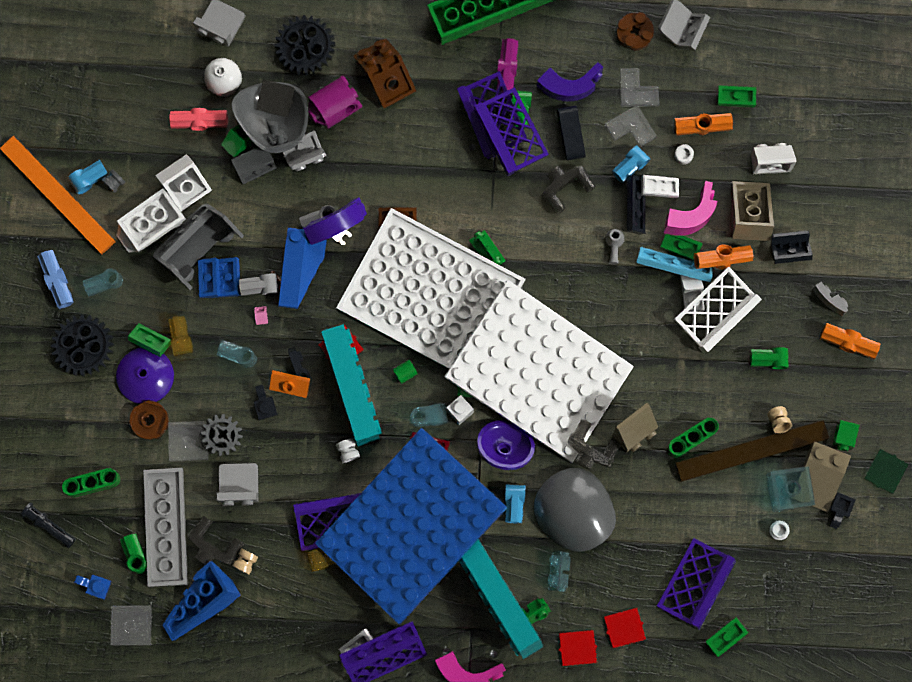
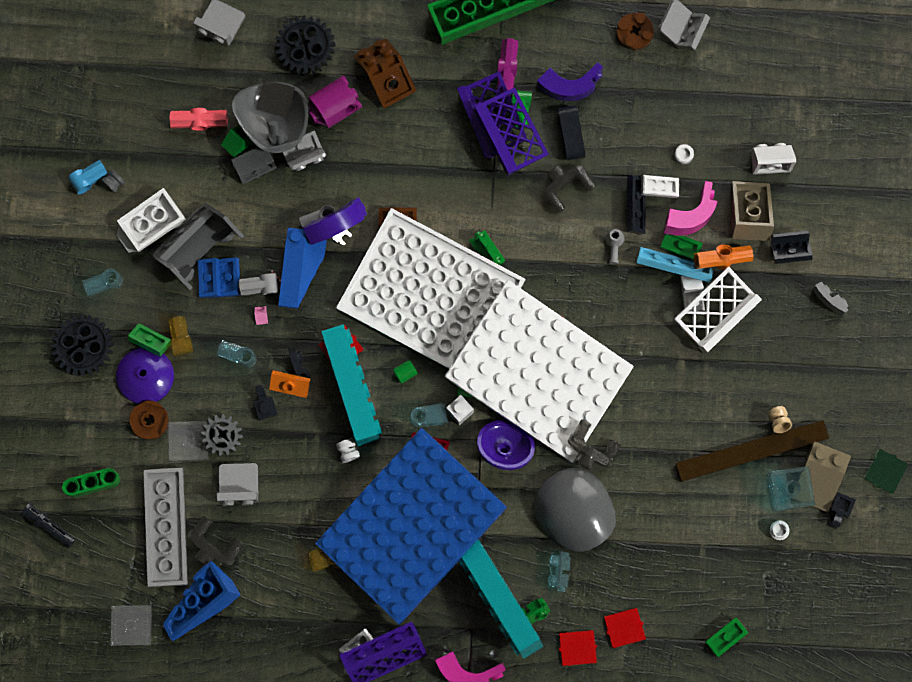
(55, 279): medium blue piece -> none
(57, 195): orange tile -> none
(96, 586): blue plate -> none
(133, 552): green piece -> none
(183, 182): white slope -> none
(222, 77): white cylinder -> none
(243, 565): tan wheel -> none
(320, 506): dark purple fence -> none
(514, 501): dark azure piece -> none
(633, 122): clear plate -> none
(633, 161): dark azure piece -> none
(634, 94): clear plate -> none
(636, 428): dark tan slope -> none
(686, 444): green beam -> none
(710, 594): dark purple fence -> none
(715, 123): orange piece -> none
(736, 96): green plate -> none
(775, 358): green piece -> none
(845, 435): green brick -> none
(850, 341): orange piece -> none

